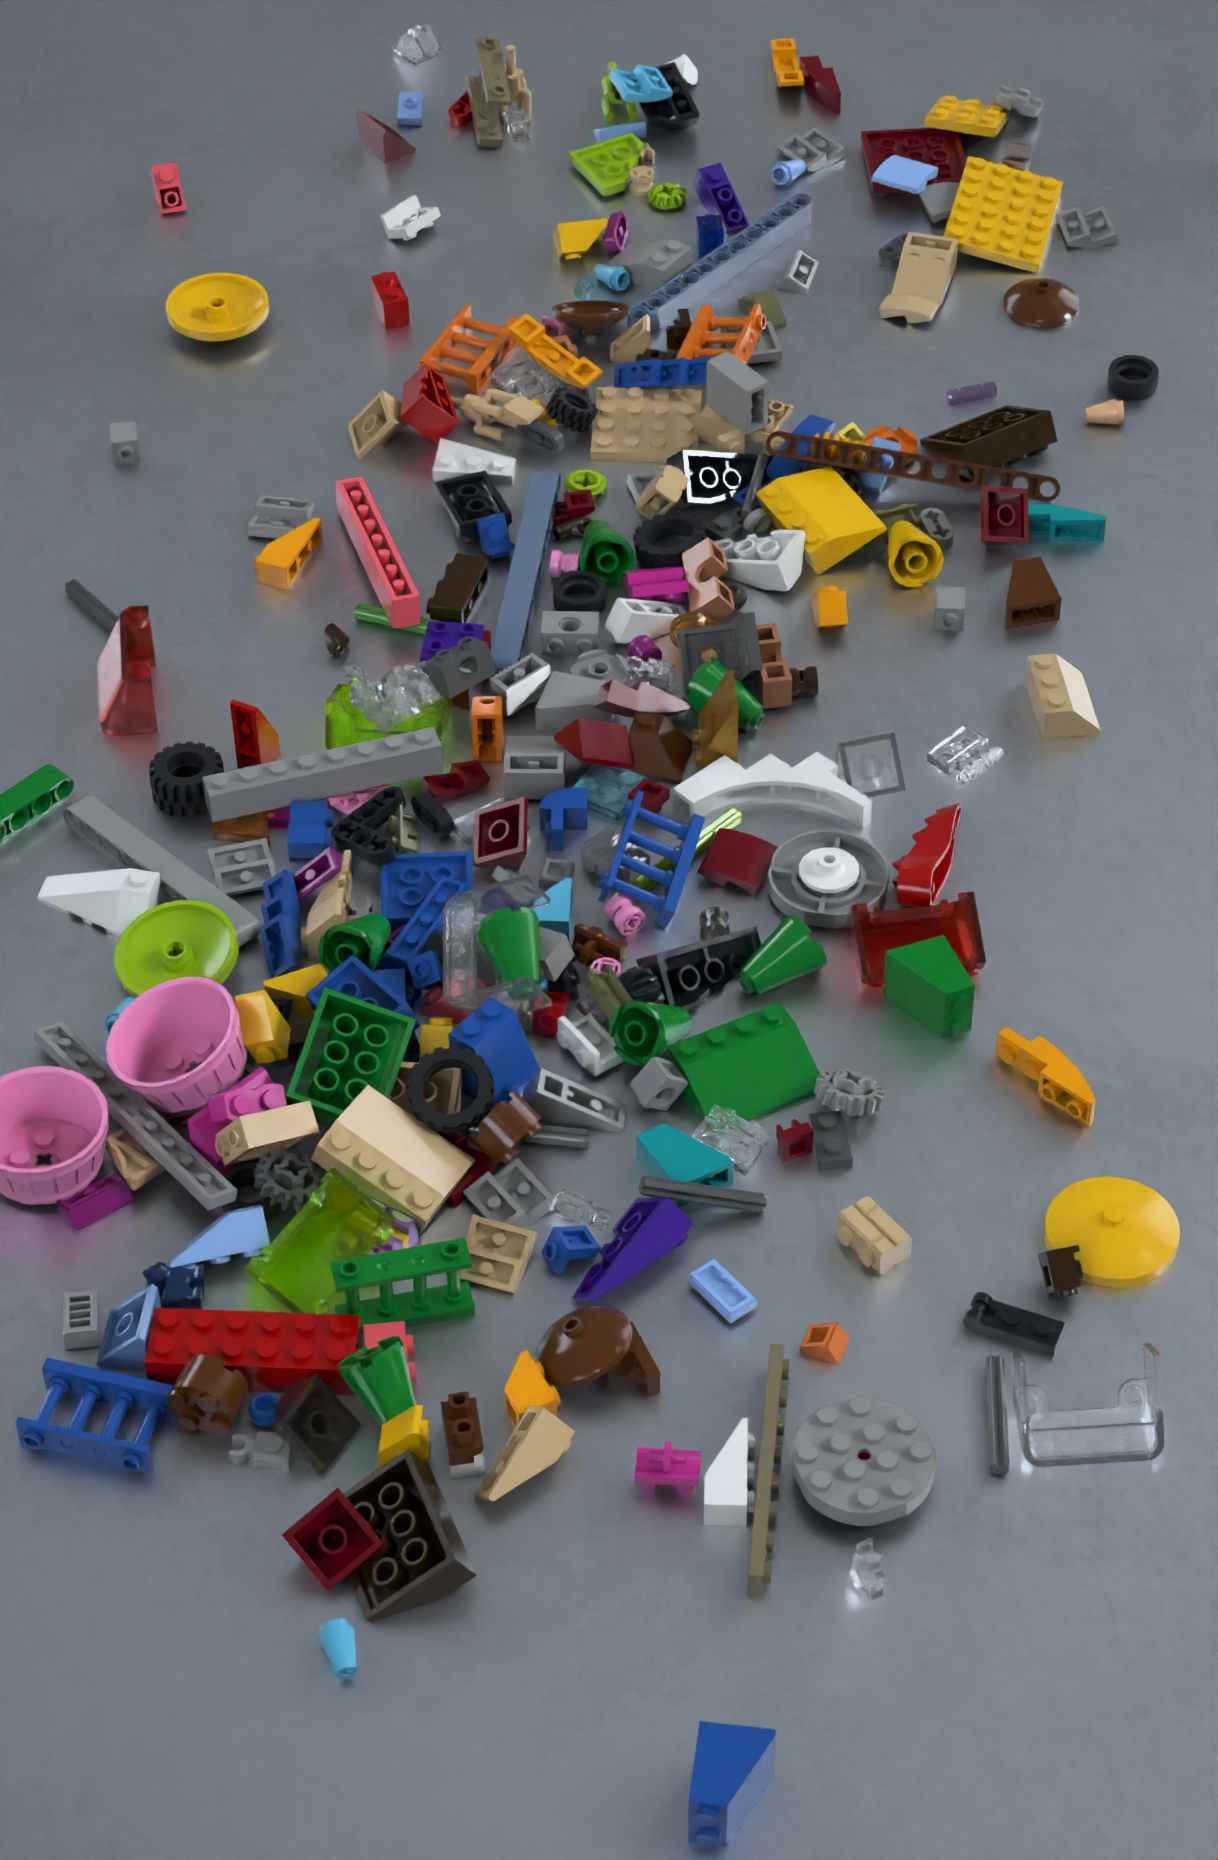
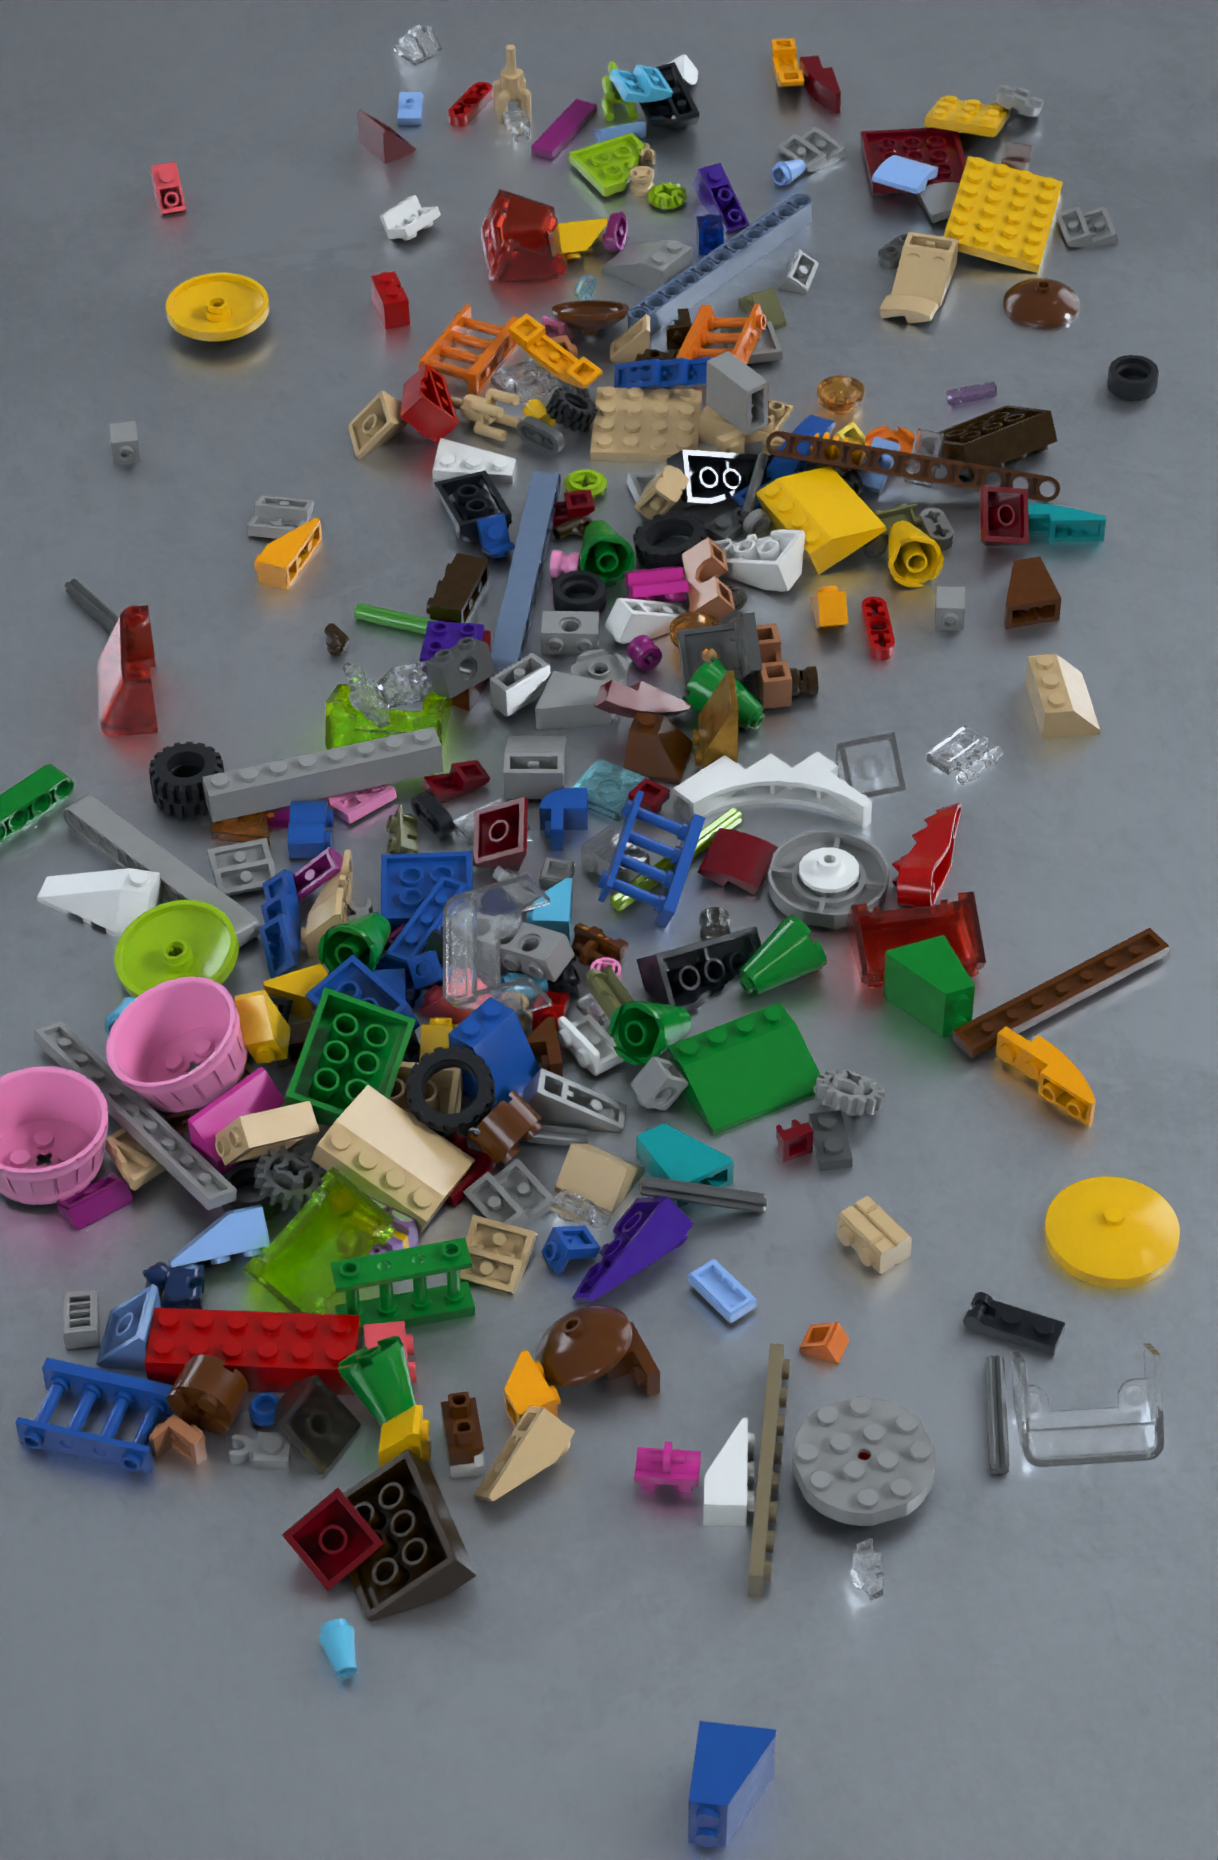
(178, 1435): none -> nougat bracket
(239, 1102): dark pink brick -> none
(253, 736): red slope -> none
(360, 828): black beam -> none
(378, 553): coral brick -> none
(404, 703): clear brick -> none
(487, 720): orange torso -> none
(488, 92): dark tan fence -> none
(512, 943): green cone -> none
(518, 240): none -> clear red windscreen
(522, 411): tan slope -> none
(546, 1046): none -> reddish brown slope
(564, 129): none -> magenta tile
(596, 742): dark red slope -> none
(598, 1176): none -> tan slope
(613, 276): medium azure cone -> none
(624, 914): bright pink wheel -> none
(642, 985): black gear -> none
(655, 672): clear plate -> none
(738, 1147): clear plate -> none
(840, 389): none -> clear orange piece
(872, 636): none -> red beam
(927, 444): none -> clear slope
(1061, 991): none -> reddish brown plate
(1061, 1271): dark brown brick -> none
(1106, 413): light nougat cone -> none

